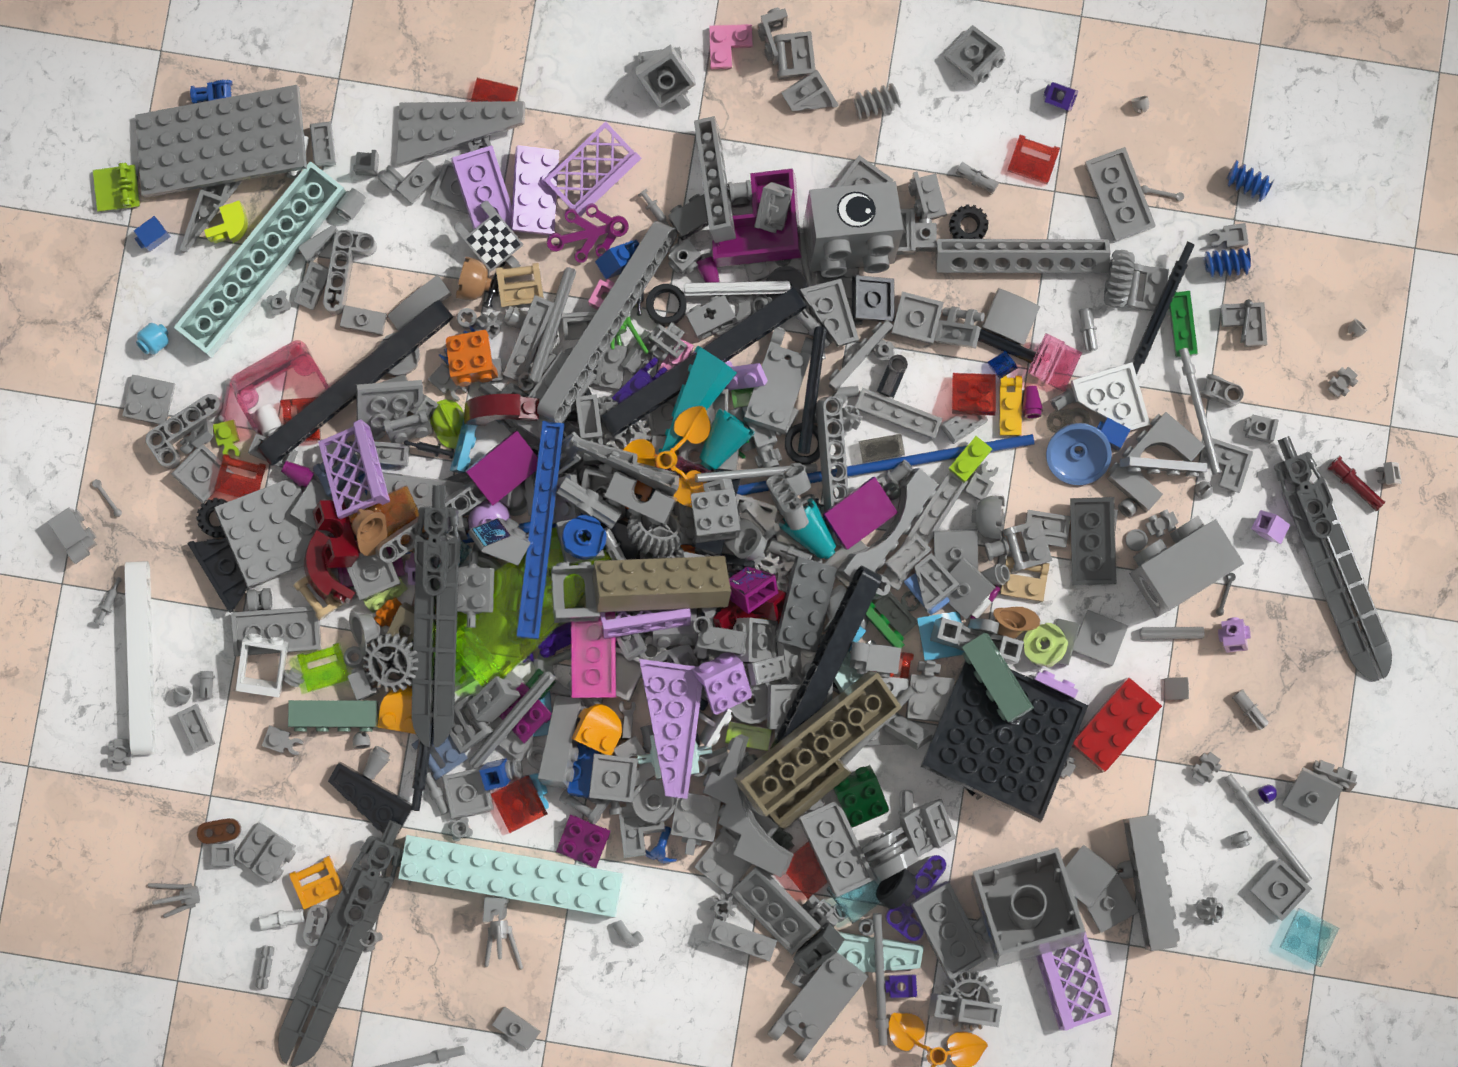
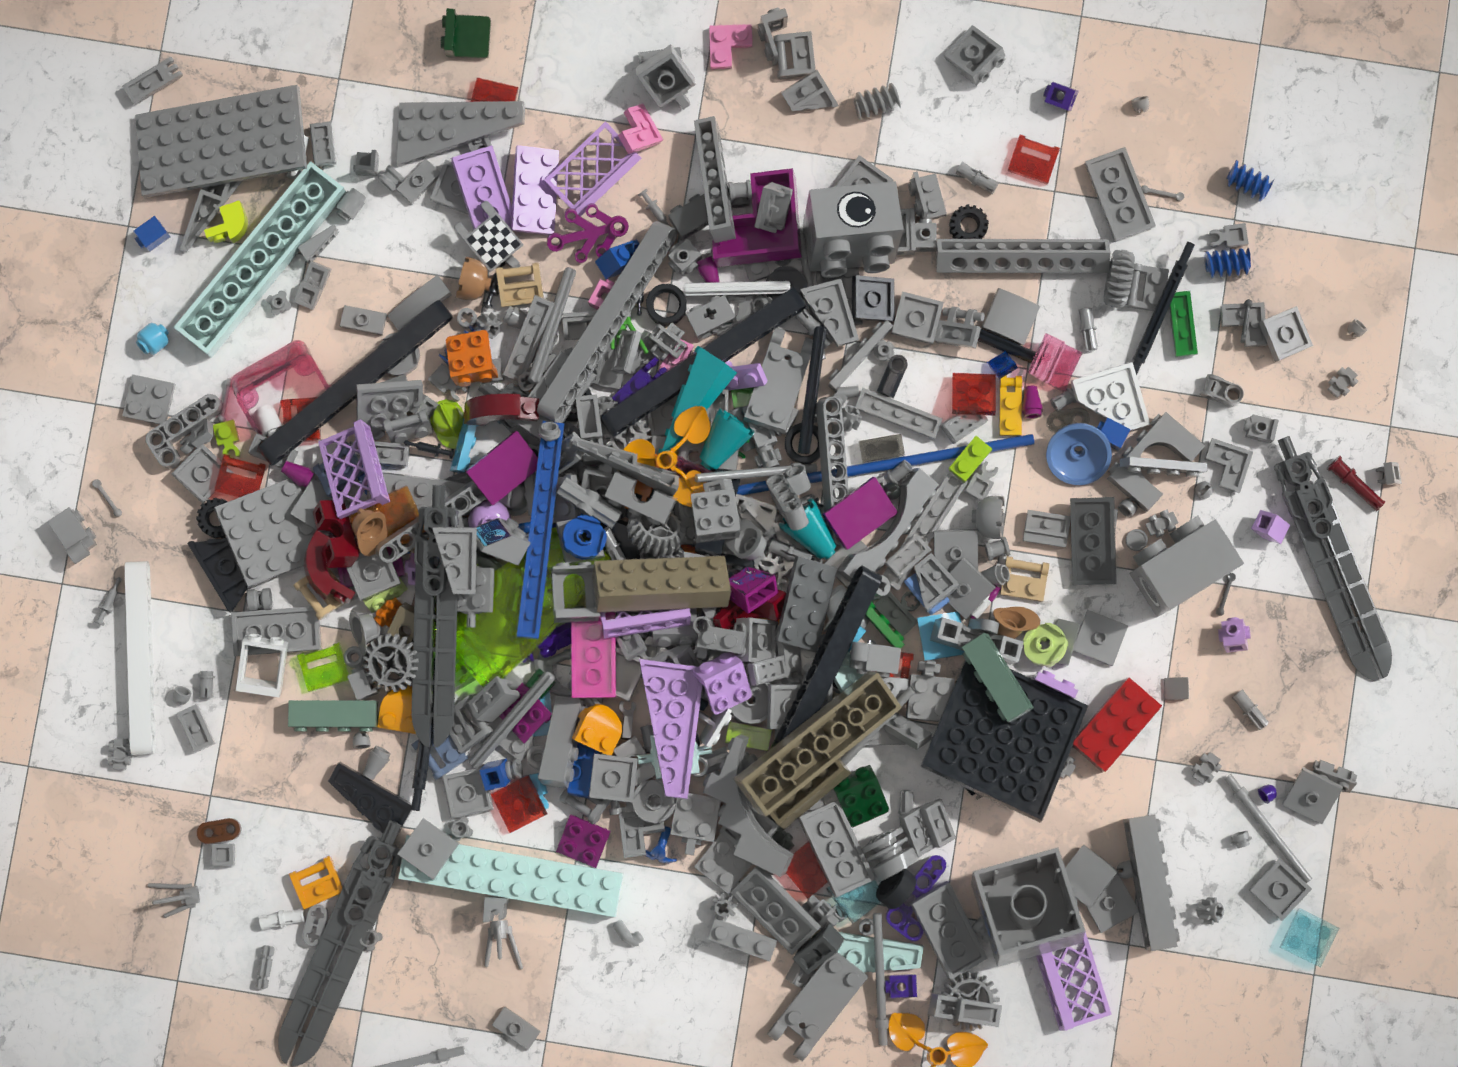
(116, 187): lime hinge -> none
(152, 81): none -> light grey hinge
(214, 90): blue connector -> none
(266, 853): light grey plate -> none
(279, 740): light grey plate -> none
(293, 677): light grey plate -> none
(344, 272): light grey beam -> none
(428, 848): none -> light grey plate
(436, 794): light grey bar -> none
(458, 555): none -> light grey wing
(465, 35): none -> dark green bracket
(549, 431): none -> light grey plate
(626, 352): none -> light grey plate
(643, 131): none -> bright pink plate
(1034, 542): light grey plate -> none
(1172, 633): light grey axle -> none
(1188, 371): light grey bar -> none
(1285, 334): none -> plate

